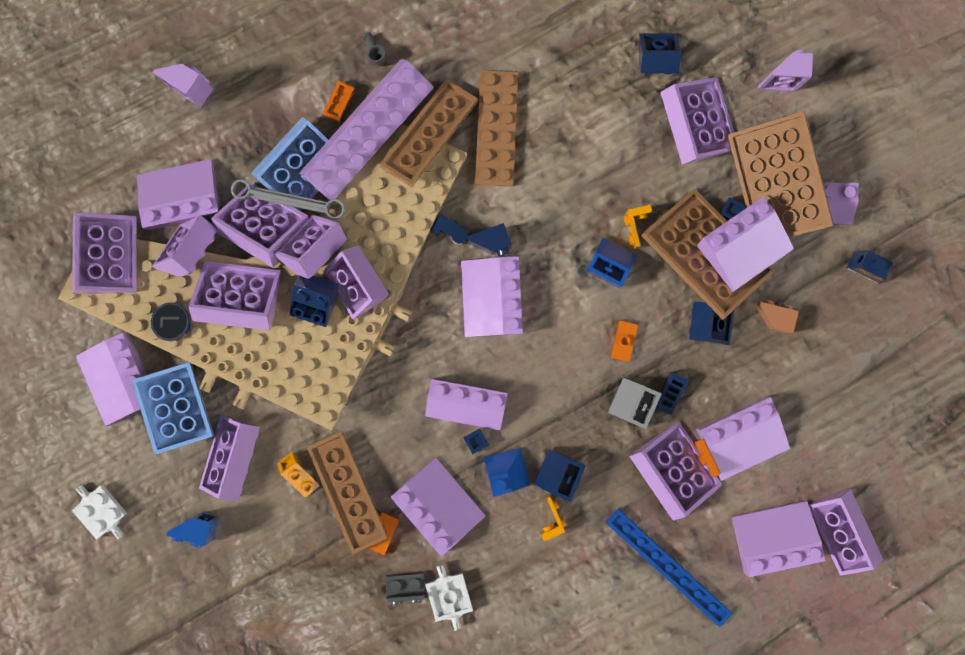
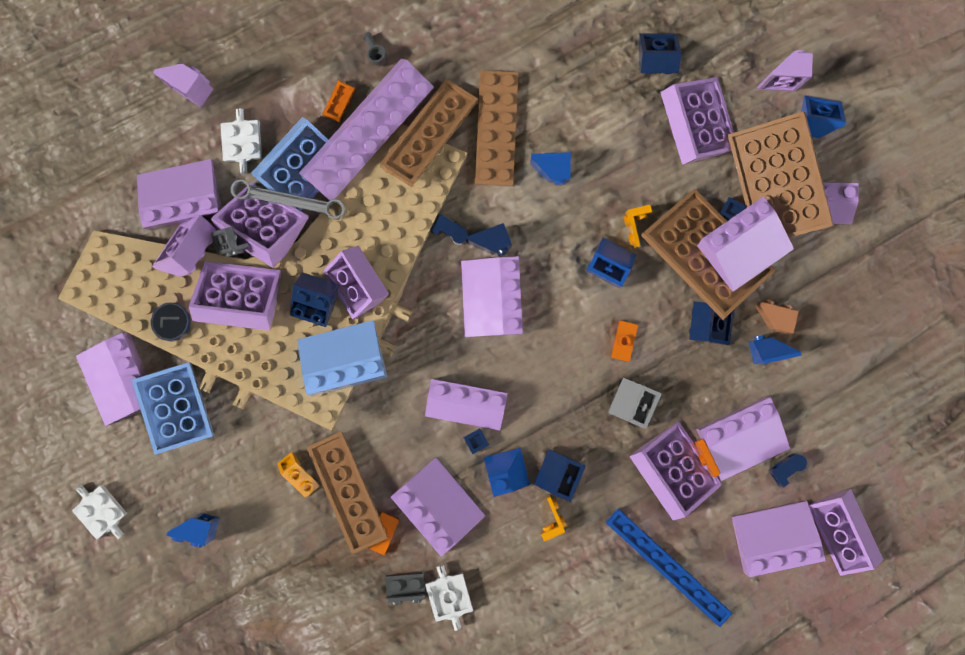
(103, 254): lavender slope -> none
(225, 242): none -> dark grey bracket
(229, 458): lavender slope -> none
(241, 141): none -> white plate
(311, 245): lavender slope -> none
(341, 358): none -> light blue slope
(553, 166): none -> blue slope
(672, 376): dark blue slope -> none
(769, 350): none -> blue slope
(787, 467): none -> dark blue leg
(823, 115): none -> blue slope
(871, 267): dark blue torso -> none

